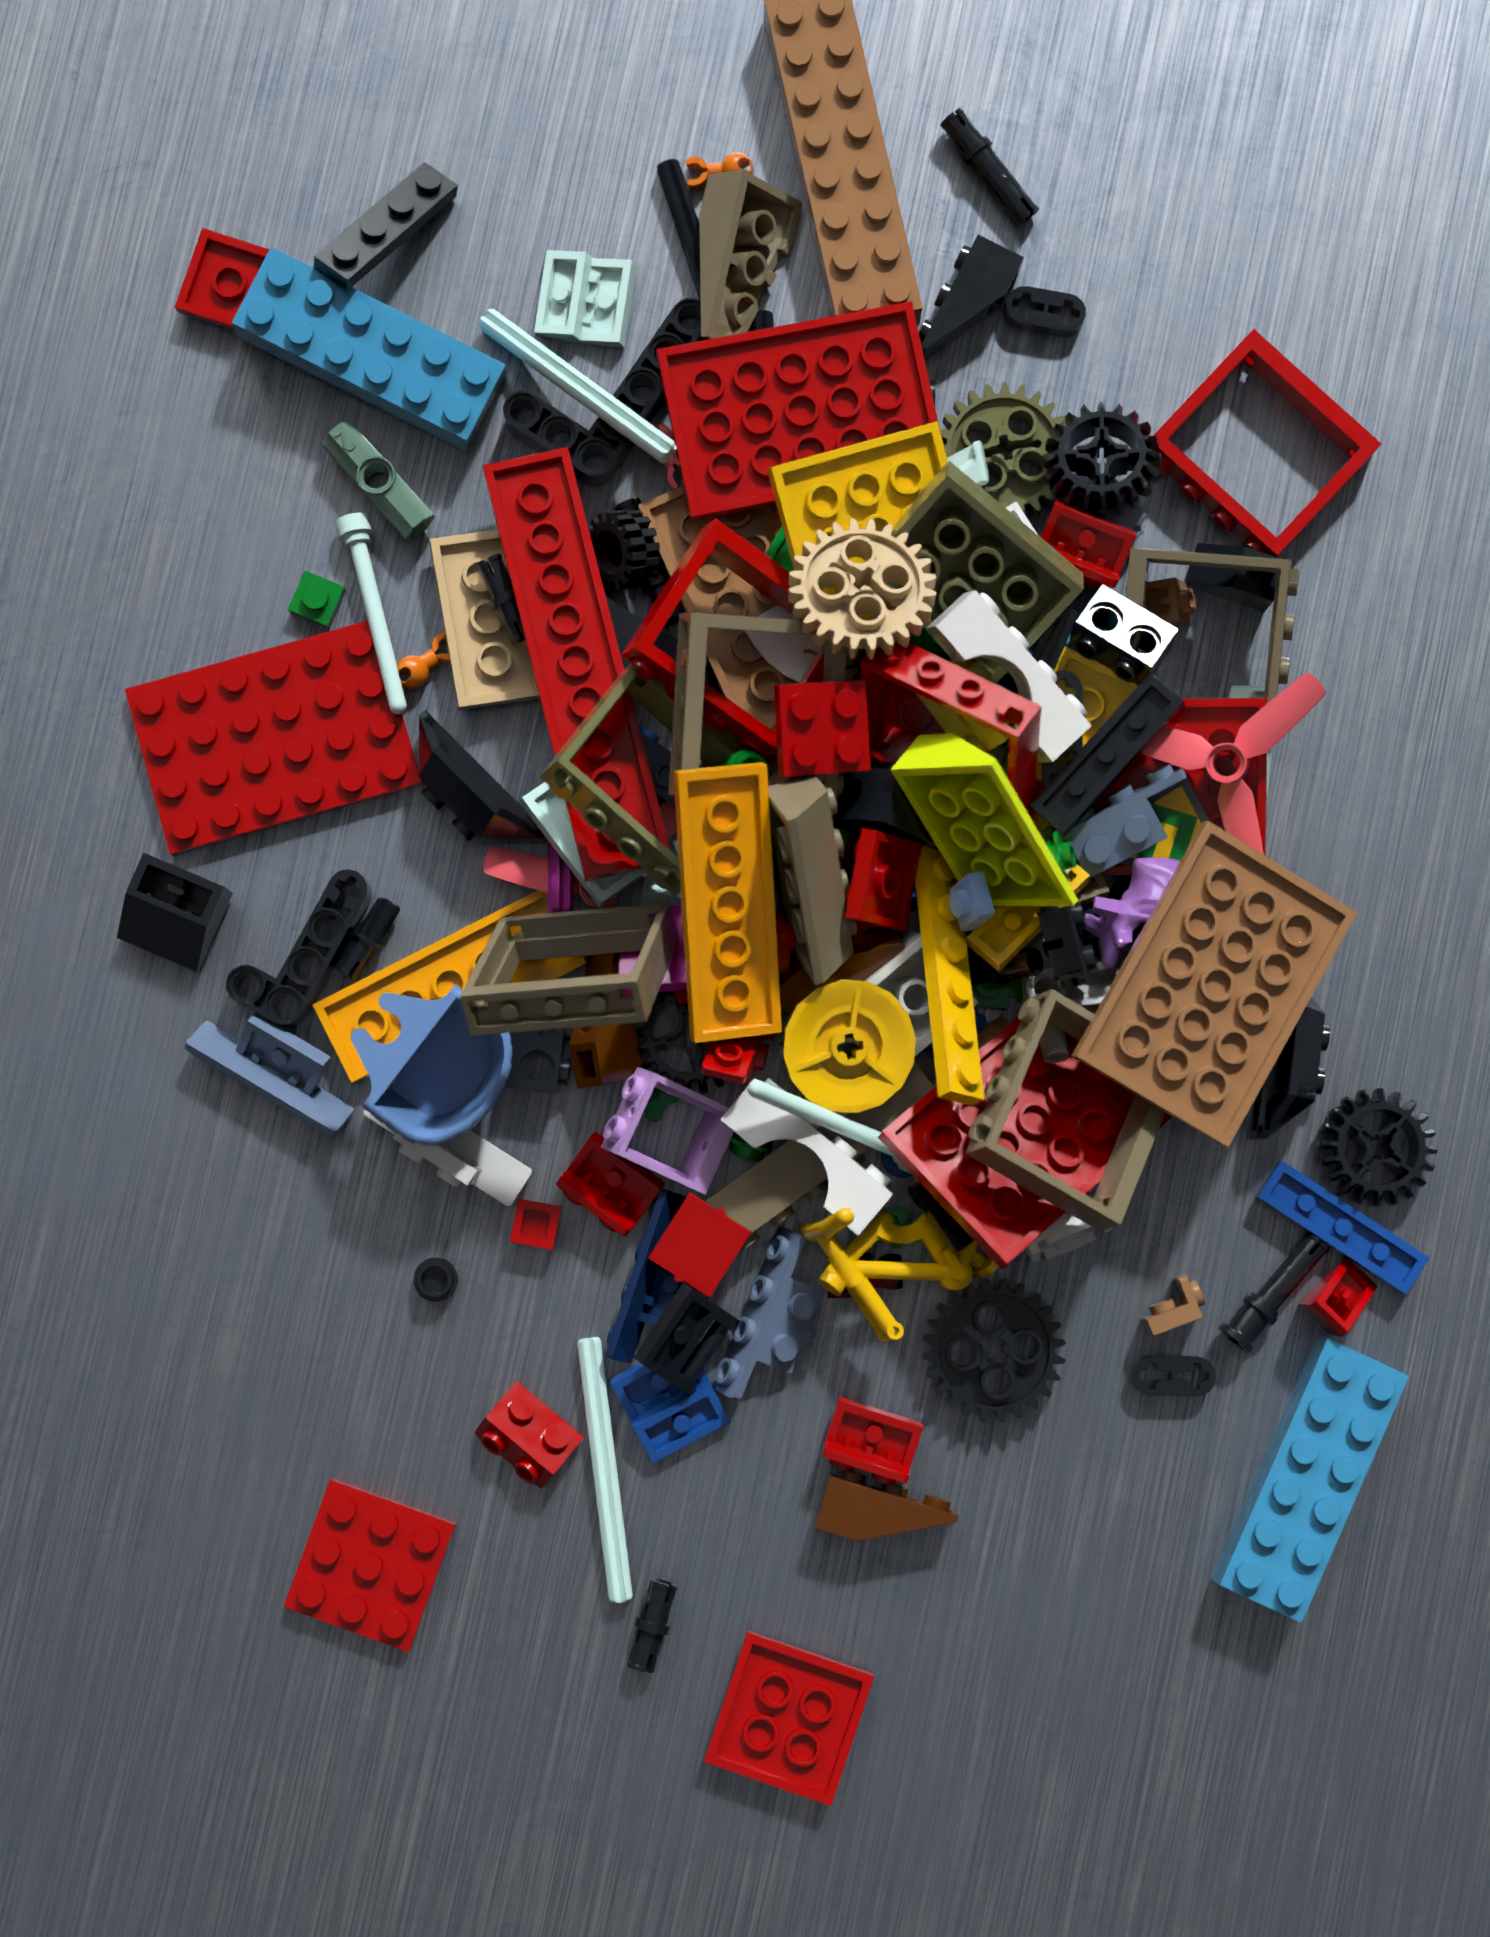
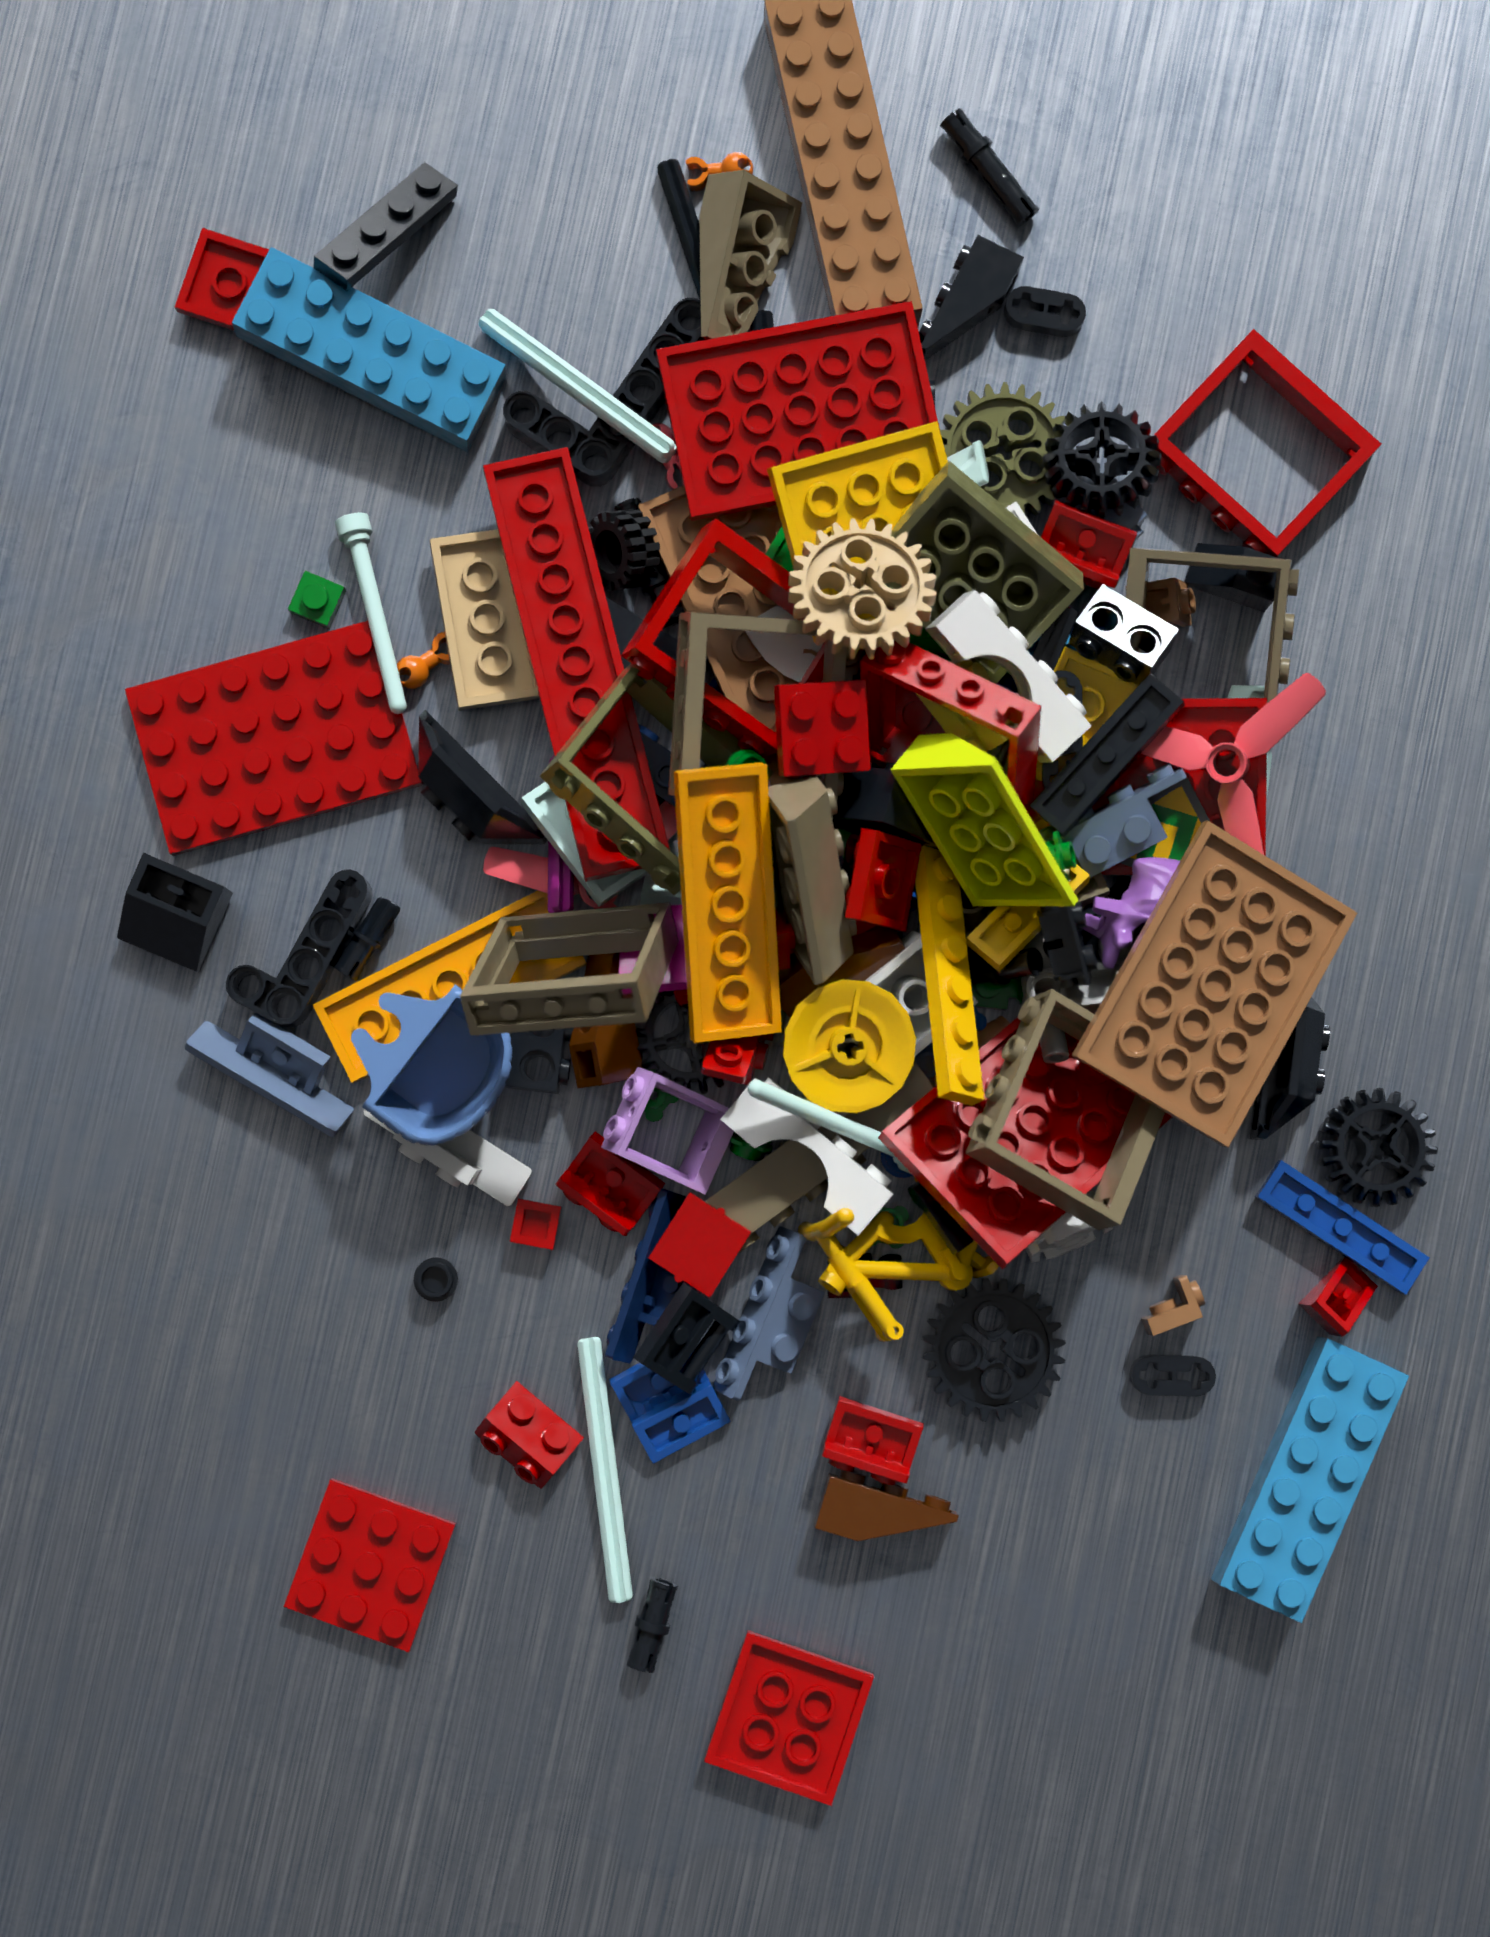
(360, 462): sand green piece -> none
(502, 595): black pin -> none
(585, 299): light aqua slope -> none
(971, 901): light blue plate -> none
(1261, 1307): black pin -> none

